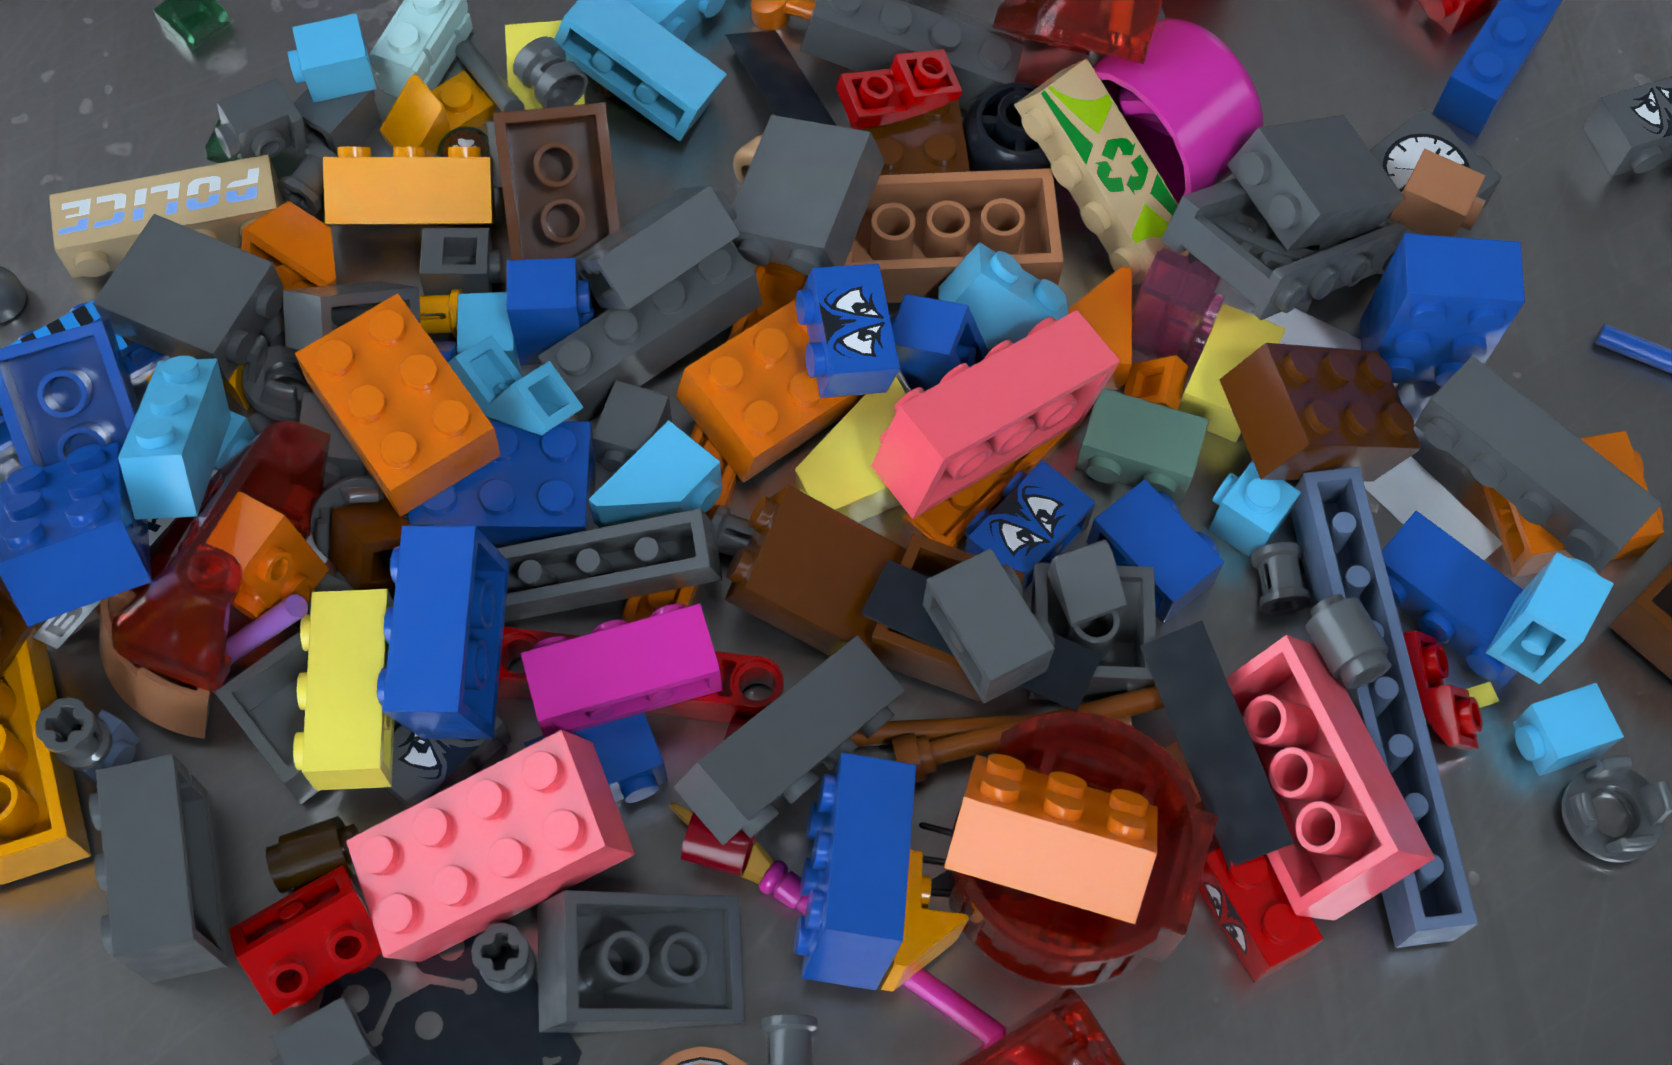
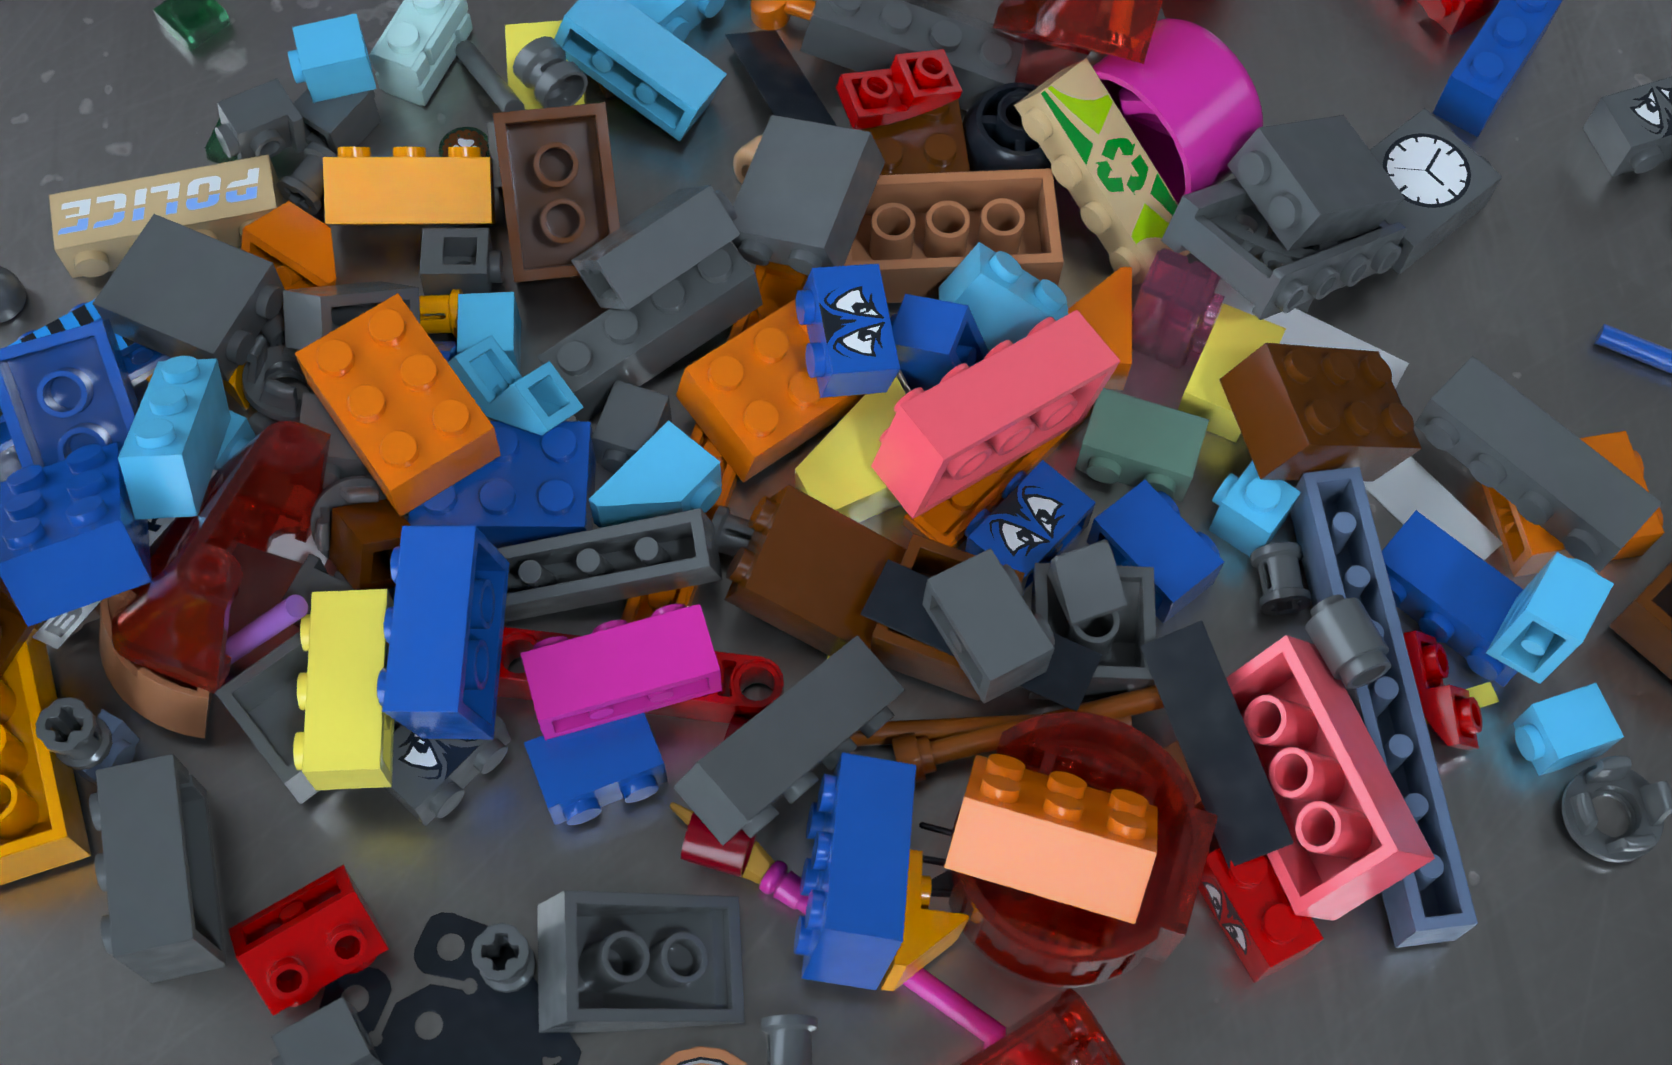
(271, 555): orange brick -> none
(310, 854): dark brown brick -> none
(426, 115): light orange slope -> none
(489, 847): coral brick -> none
(545, 304): blue brick -> none
(1158, 381): orange plate -> none
(1440, 197): nougat brick -> none
(1443, 304): blue brick -> none

